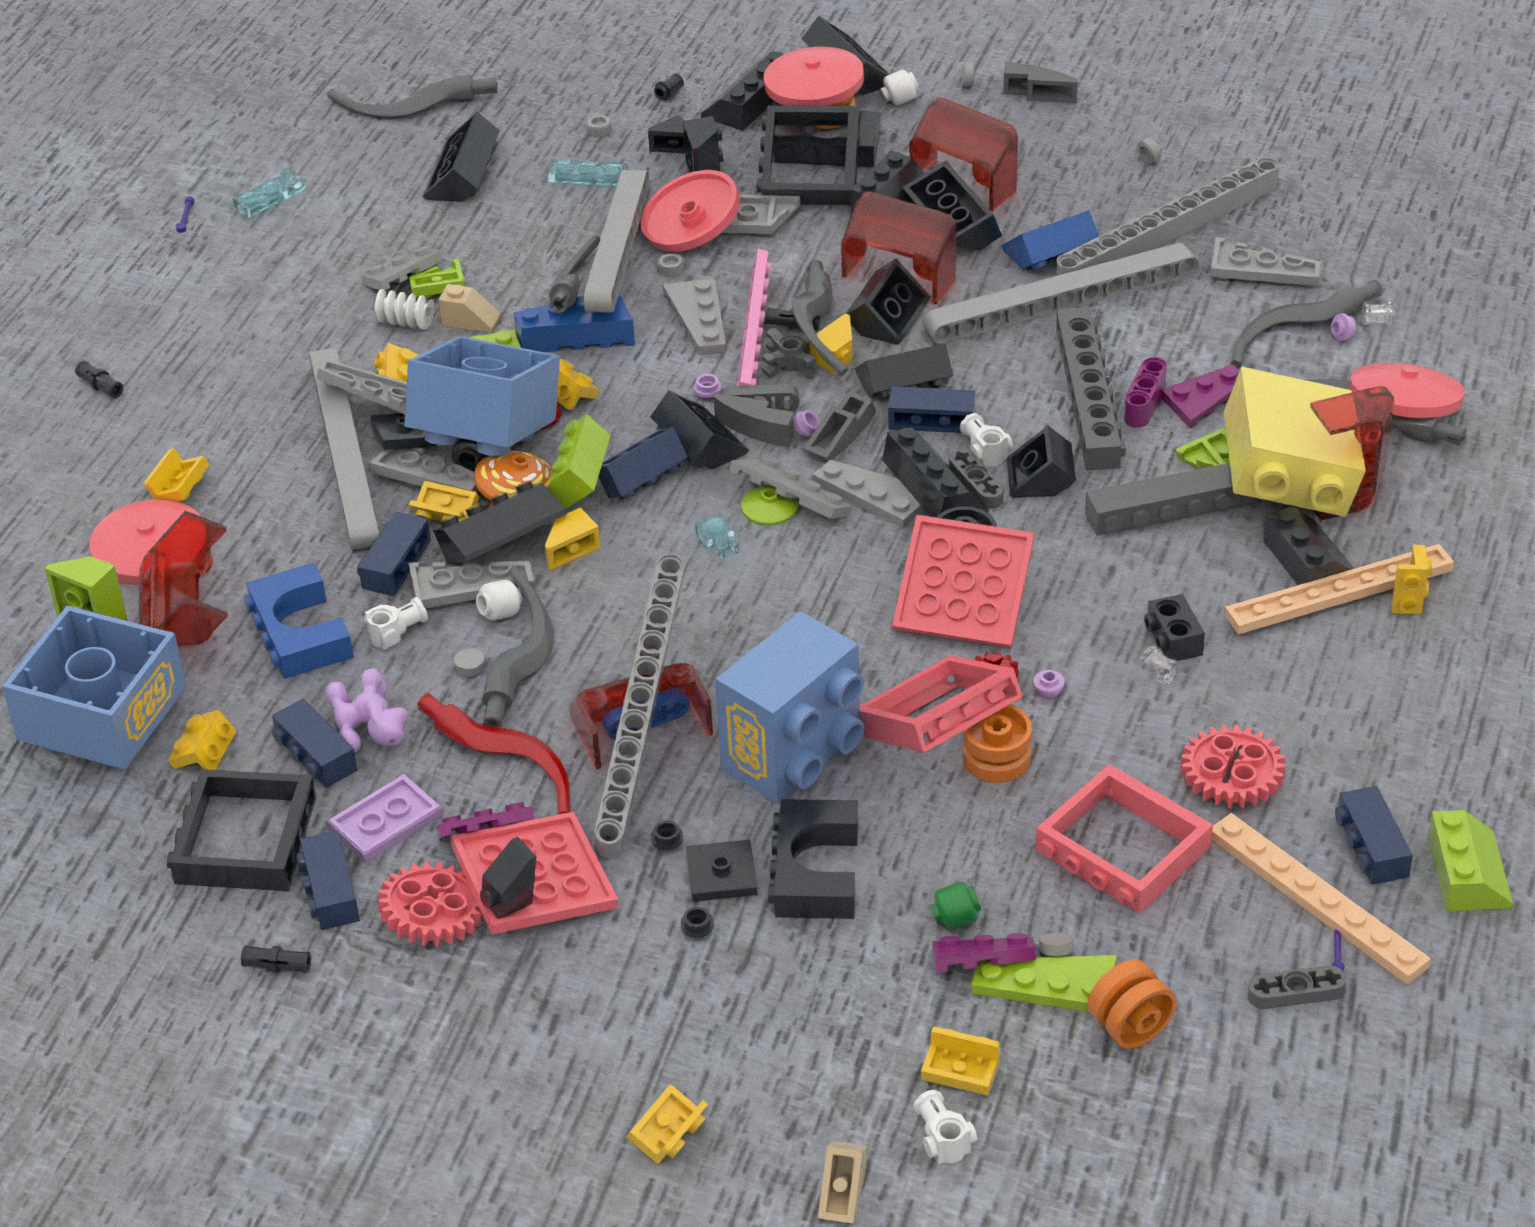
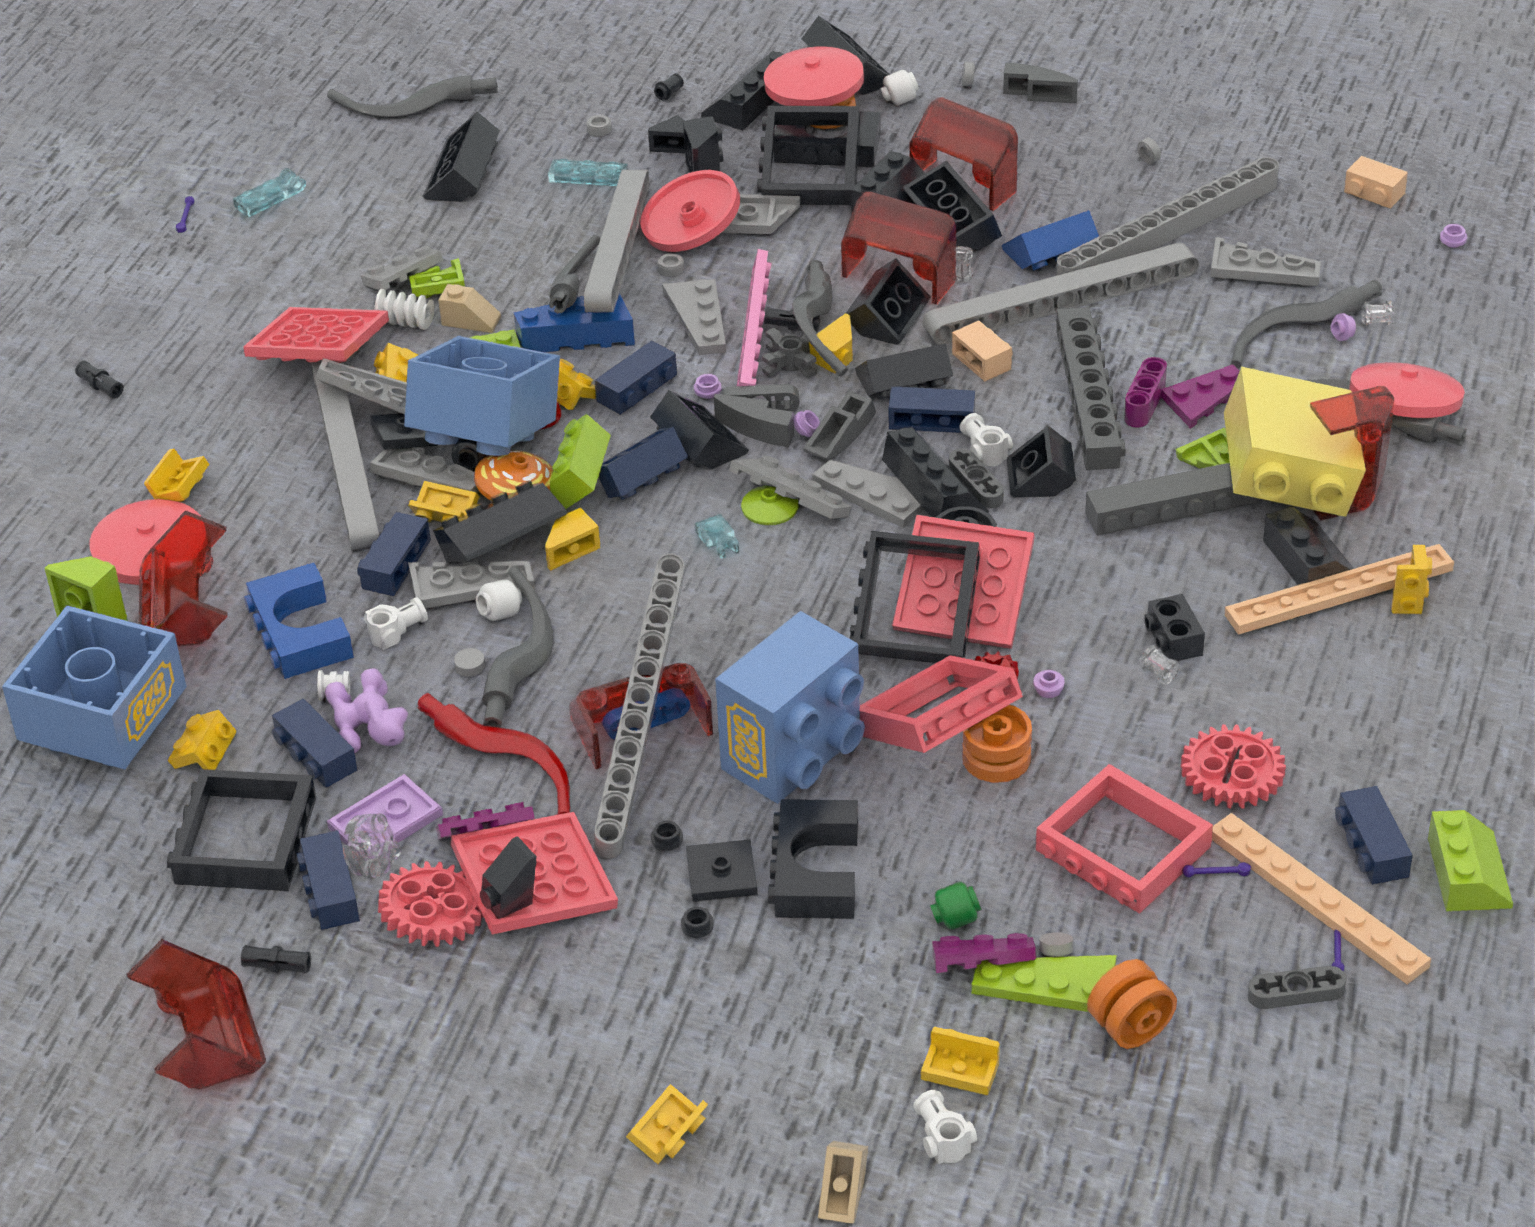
(214, 1015): none -> clear red windscreen
(316, 334): none -> coral plate
(324, 680): none -> white bush
(368, 830): none -> clear plate
(635, 377): none -> dark blue brick
(924, 546): none -> black window
(963, 264): none -> clear bush
(982, 350): none -> light nougat brick
(1242, 869): none -> dark purple hinge
(1375, 182): none -> light nougat brick
(1453, 235): none -> lavender plate

